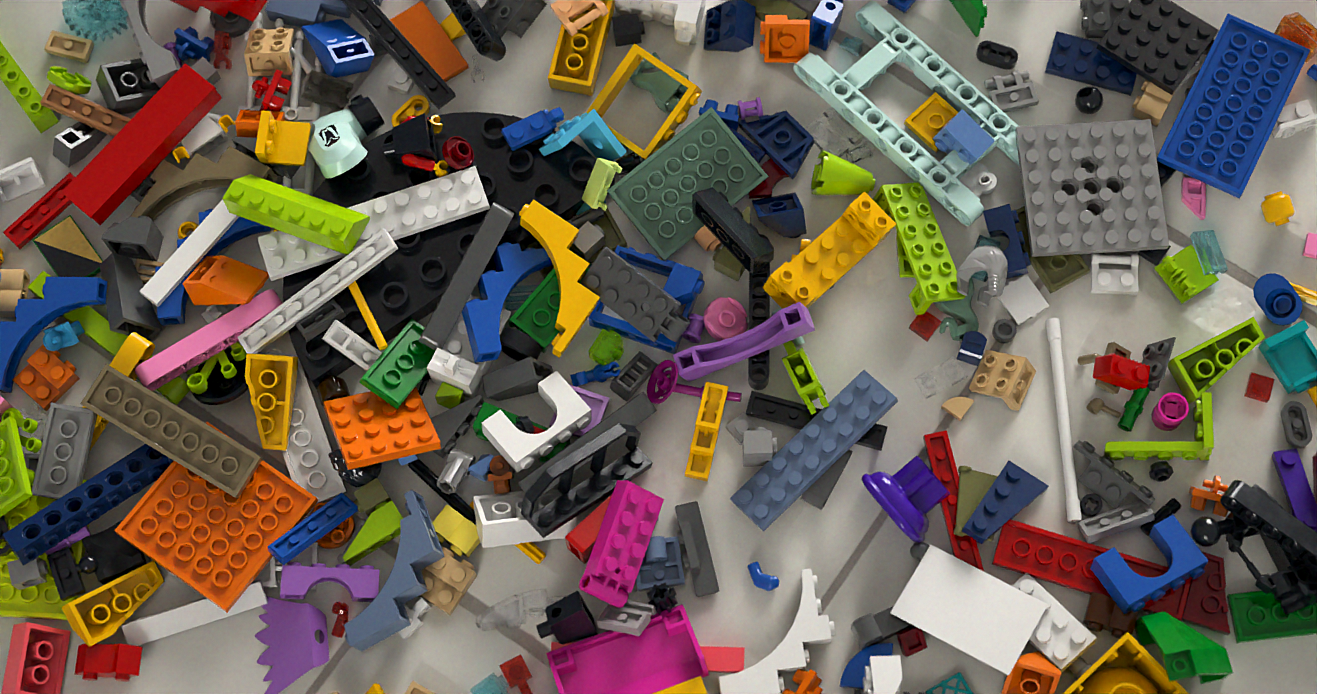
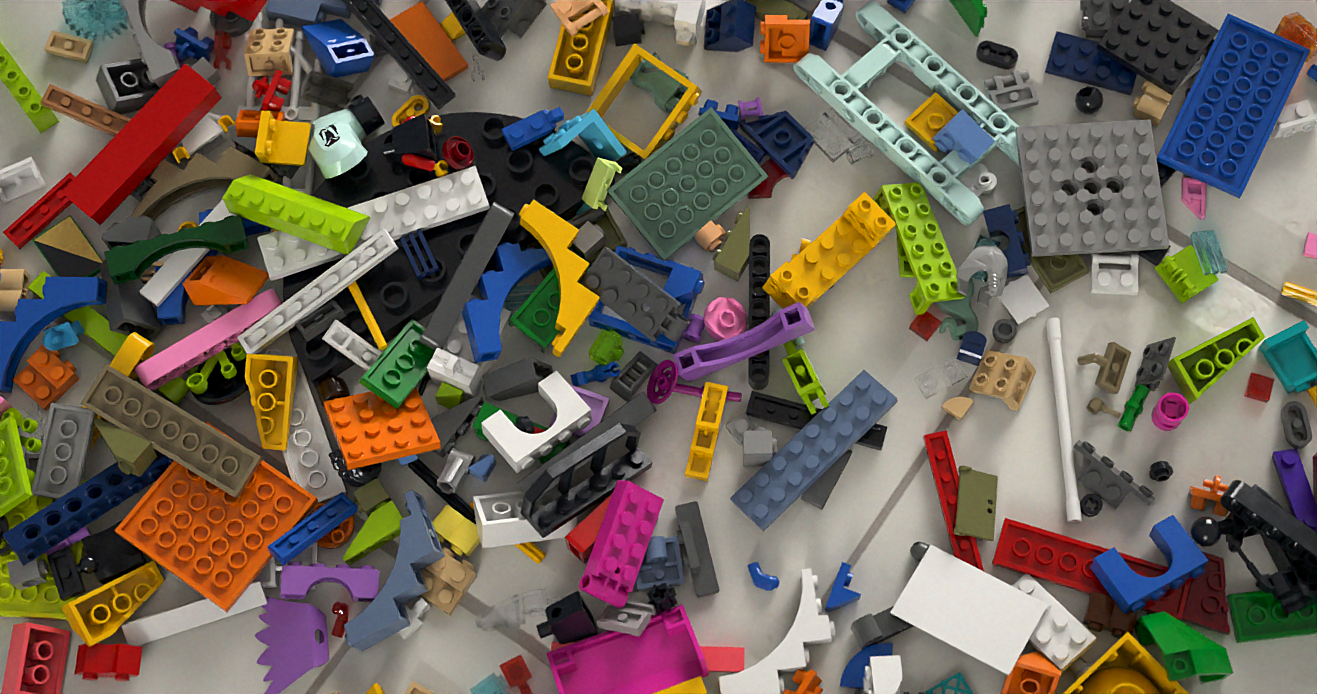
(69, 82): lime tile -> none
(76, 143): dark grey slope -> none
(130, 261): none -> dark green arch
(130, 451): none -> olive slope
(360, 524): light grey hinge -> none
(412, 238): none -> dark blue tile
(500, 474): dark orange hips -> none
(519, 345): black tyre -> none
(732, 230): black slope -> none
(782, 214): dark blue slope -> none
(839, 595): none -> blue slope
(840, 177): lime cone -> none
(852, 45): clear light blue tile -> none
(907, 496): dark purple piece -> none
(911, 640): dark red plate -> none
(1003, 501): dark blue wing -> none
(1116, 521): light grey plate -> none
(1121, 371): red brick -> none
(1164, 512): black axle -> none
(1166, 450): lime bracket -> none
(1277, 208): yellow head -> none
(1277, 299): blue piece -> none

